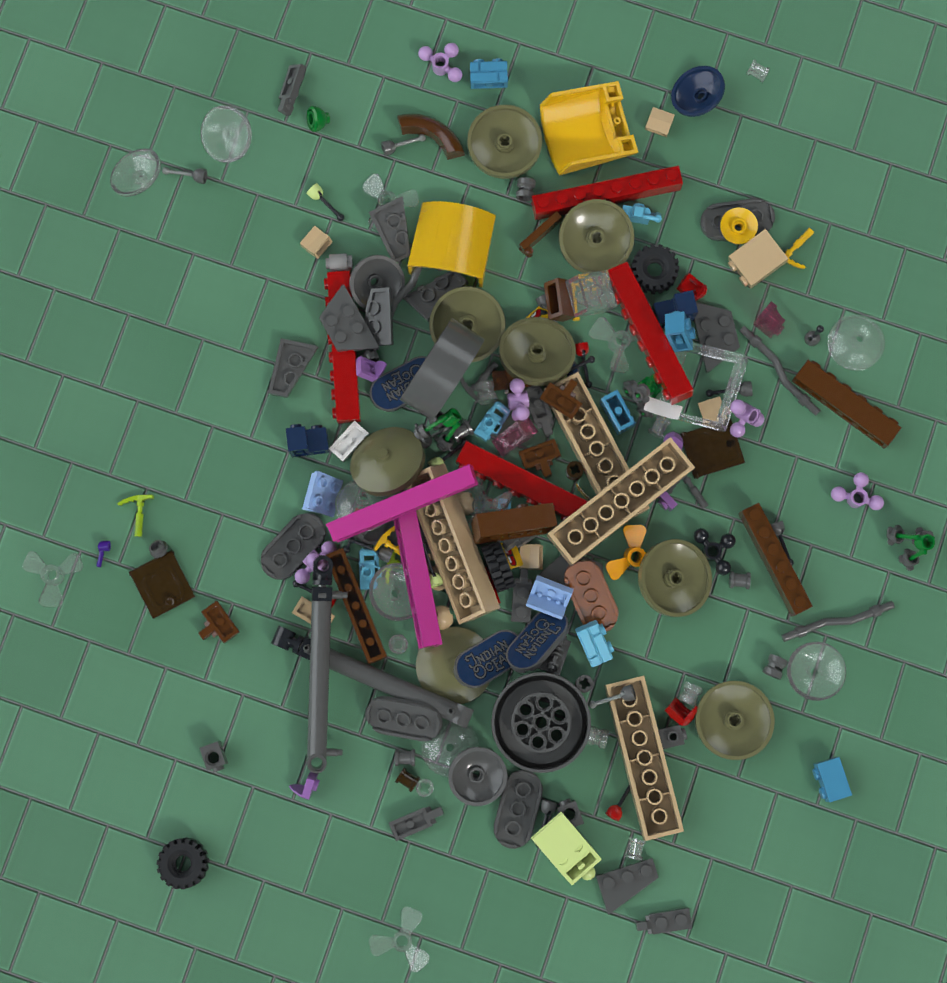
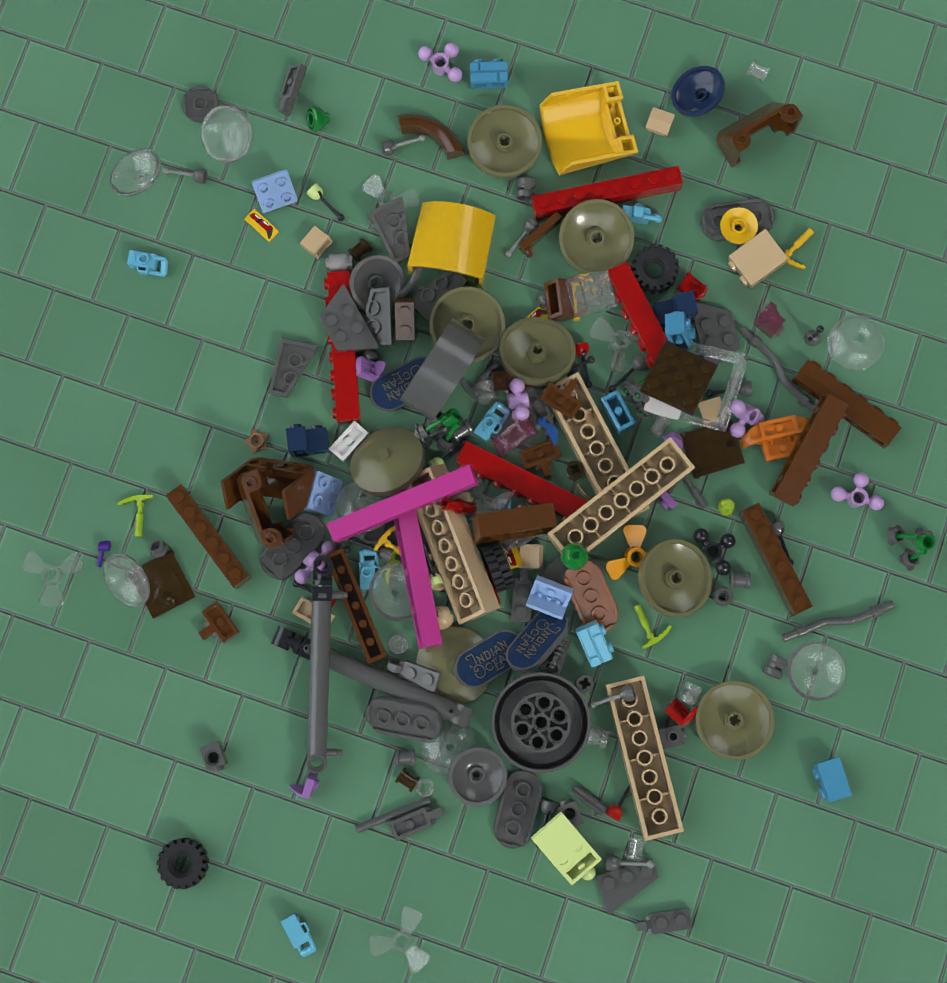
(126, 579): none -> clear dish
(147, 262): none -> medium azure piece
(199, 102): none -> dark grey tile
(208, 536): none -> reddish brown brick
(256, 436): none -> medium nougat plate
(262, 225): none -> yellow sticker
(265, 531): none -> reddish brown windscreen
(274, 191): none -> light blue bracket
(288, 482): none -> reddish brown windscreen
(298, 935): none -> medium azure piece
(360, 250): none -> dark brown bush
(393, 814): none -> dark grey bar
(405, 319): none -> piece
(416, 674): none -> dark grey hinge
(458, 506): none -> red pin
(529, 226): none -> hinge
(551, 431): none -> blue piece
(574, 556): none -> green brick
(588, 799): none -> dark grey axle
(614, 862): none -> hinge
(638, 364): none -> hinge
(645, 624): none -> lime piece
(679, 378): none -> dark brown plate
(726, 506): none -> lime piece
(727, 592): none -> dark grey plate
(737, 137): none -> reddish brown windscreen
(775, 436): none -> orange plate
(808, 449): none -> reddish brown brick

